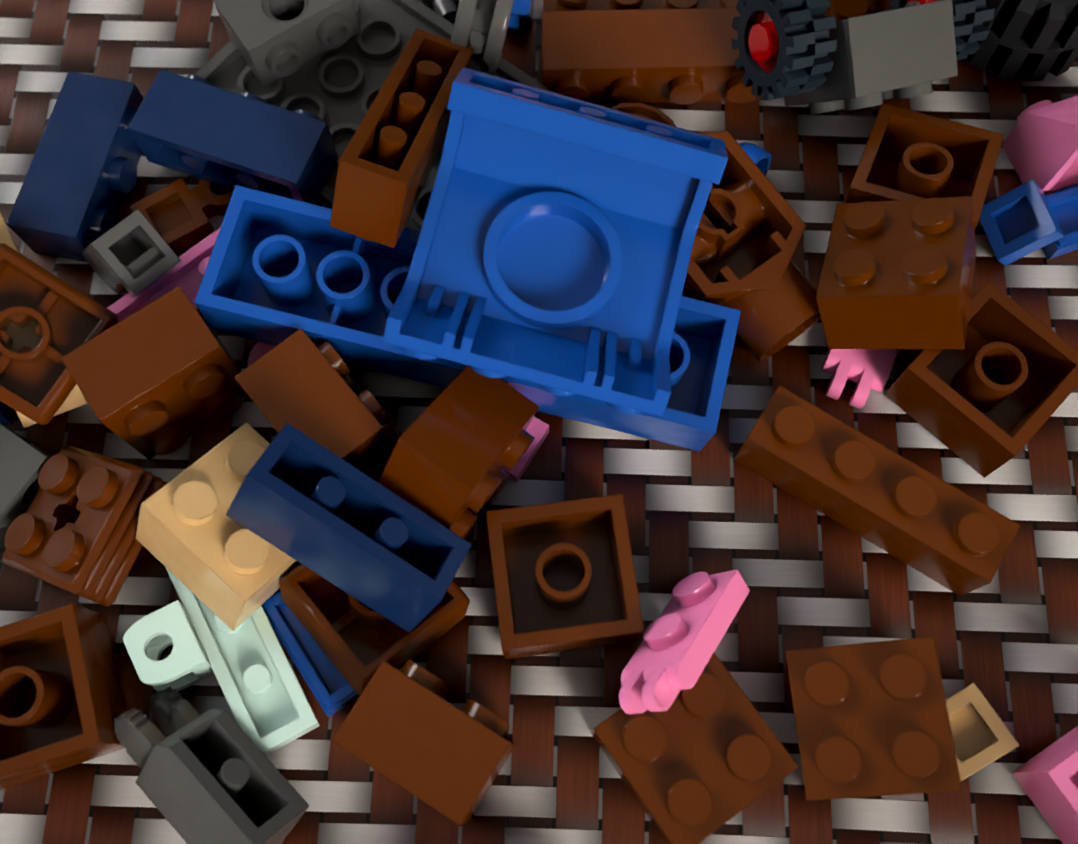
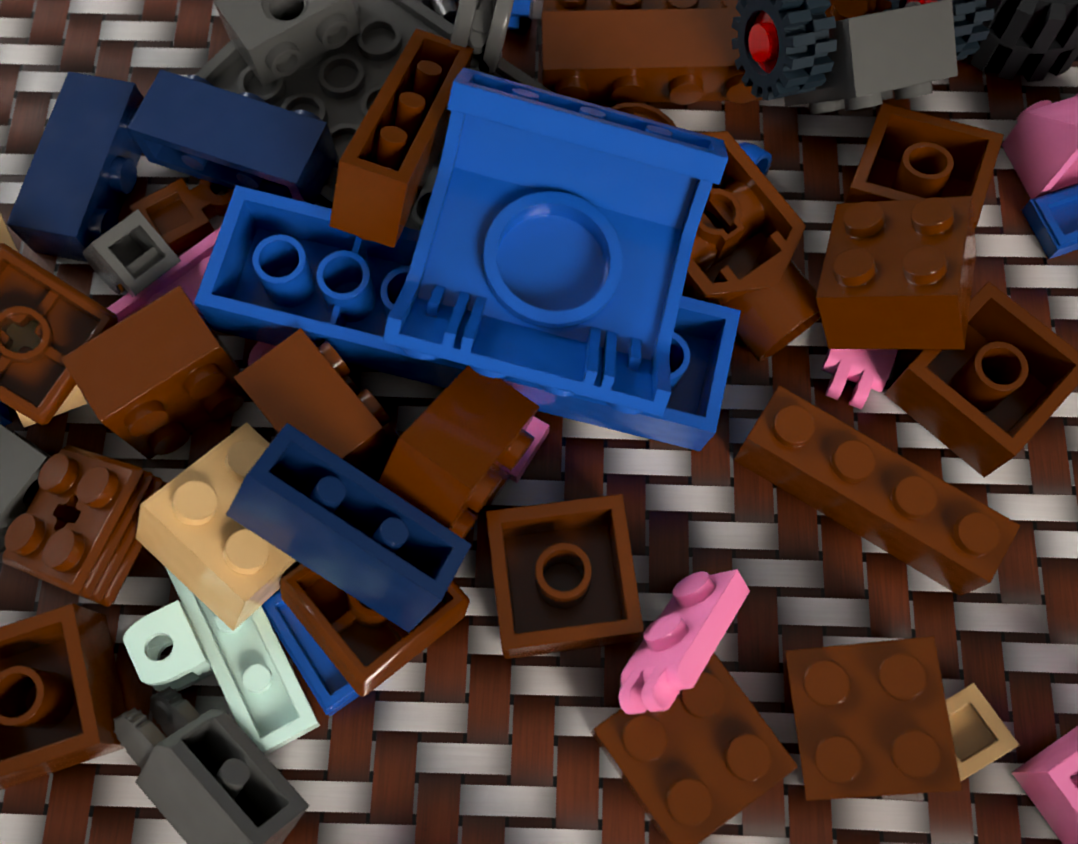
(424, 741): reddish brown brick -> none
(1019, 222): blue plate -> none

